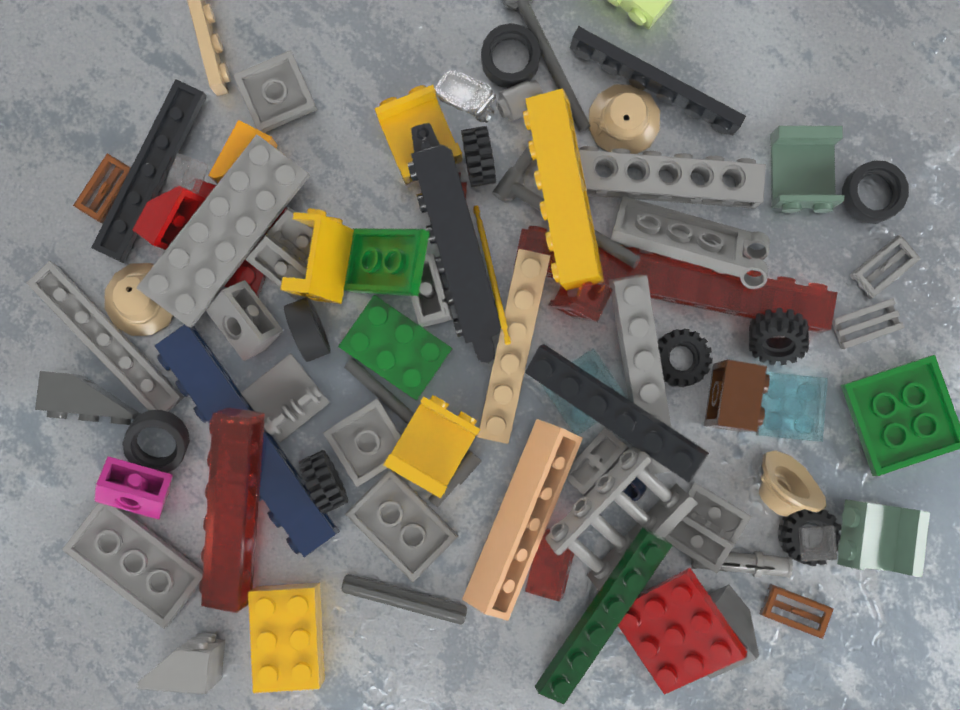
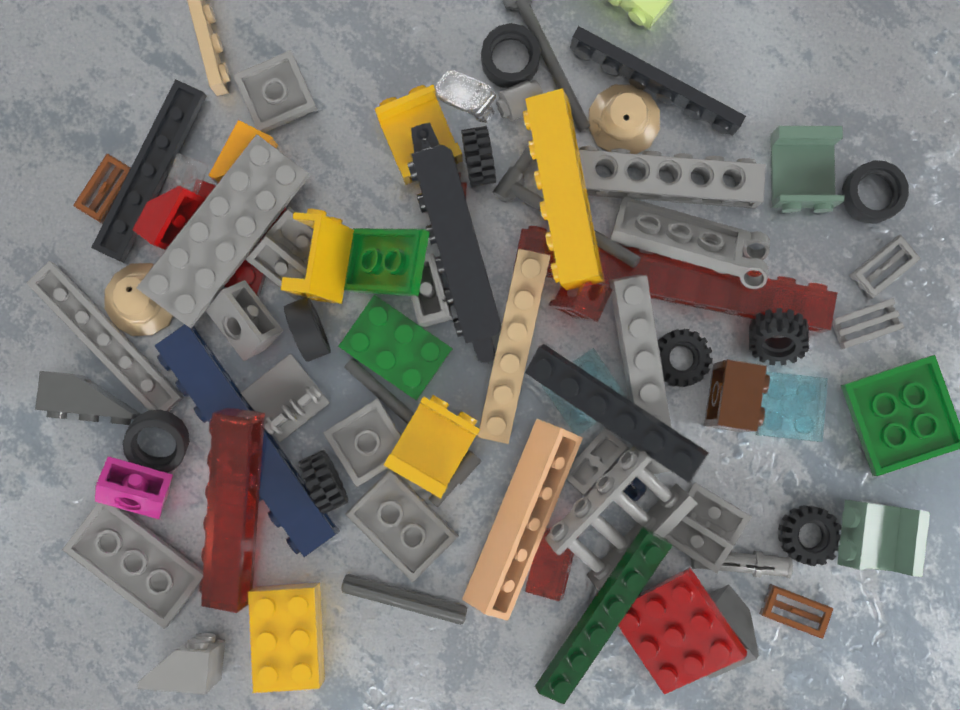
(494, 285): yellow piece -> none
(788, 485): tan hat -> none
(817, 543): clear tile -> none

